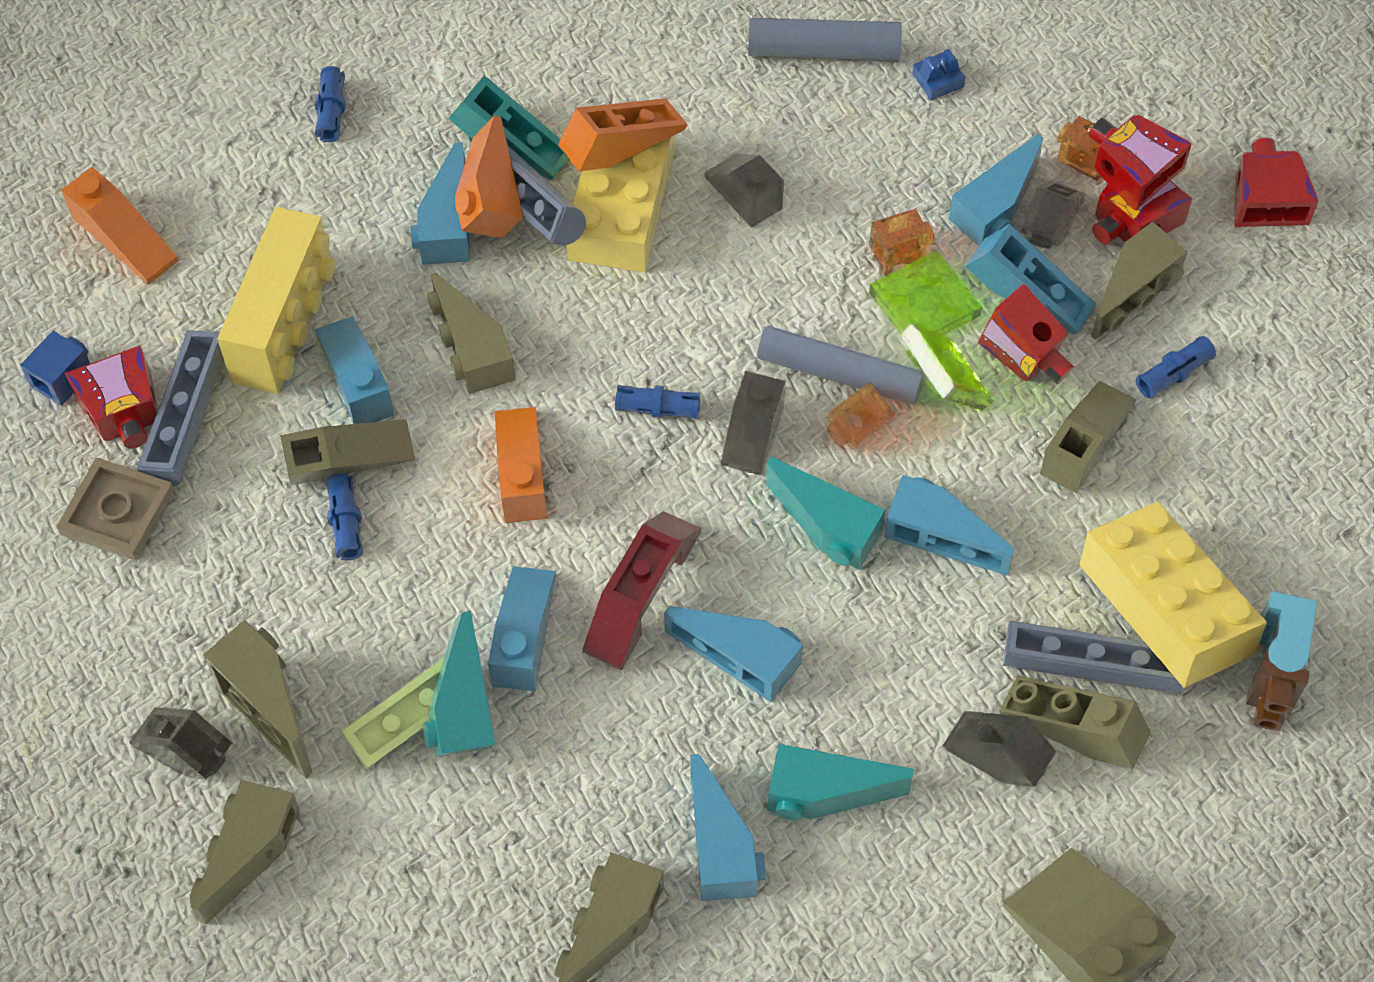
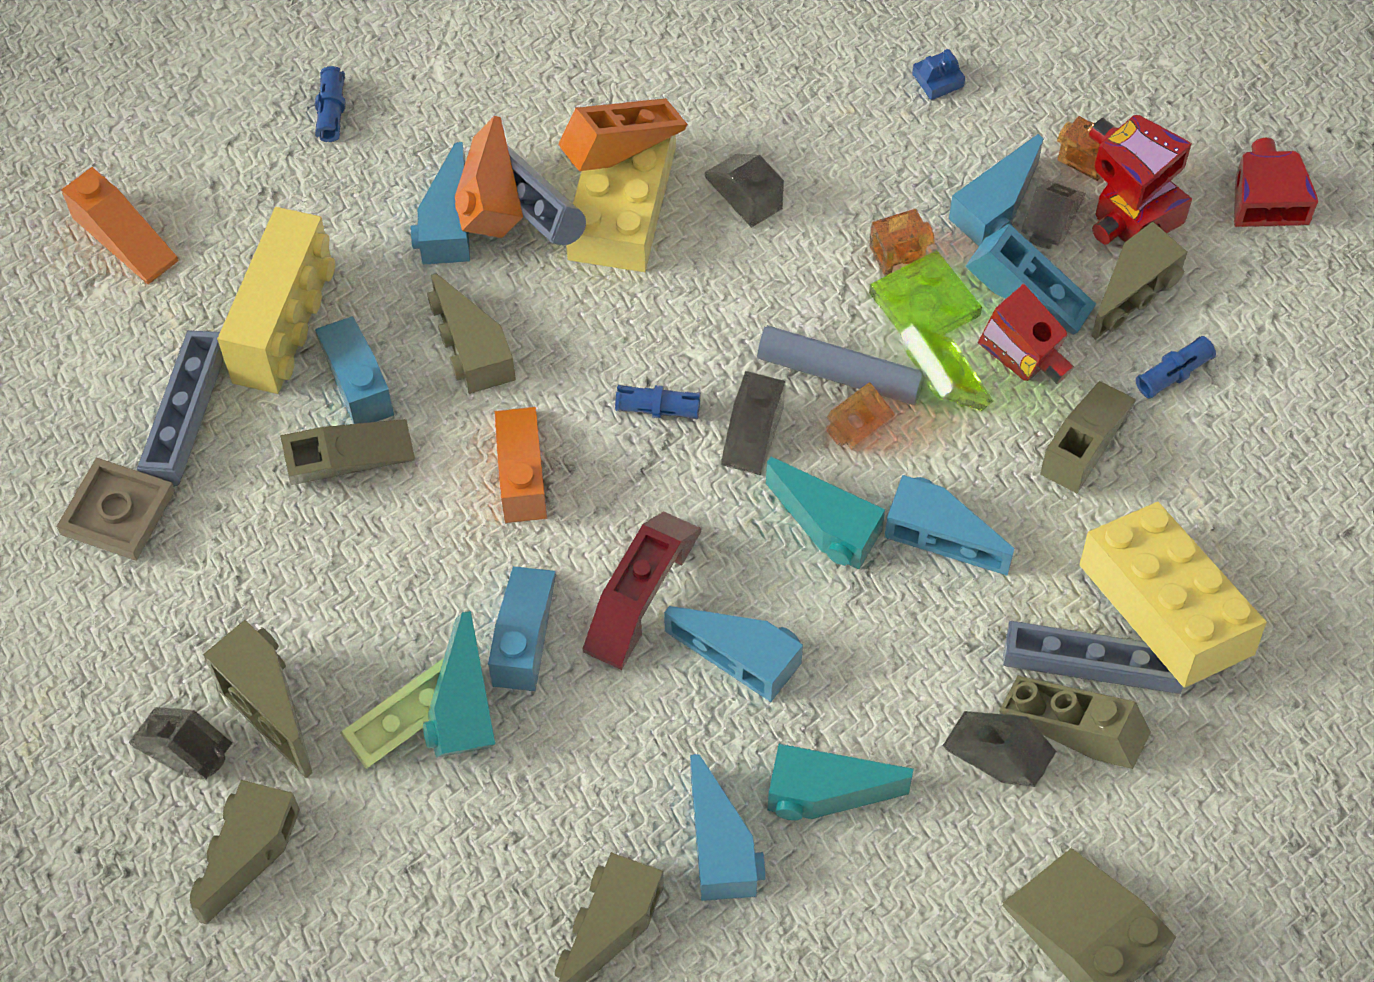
(50, 361): blue brick -> none
(117, 396): red torso -> none
(344, 517): blue pin -> none
(521, 129): teal slope -> none
(825, 39): sand blue brick -> none
(1285, 654): hips -> none

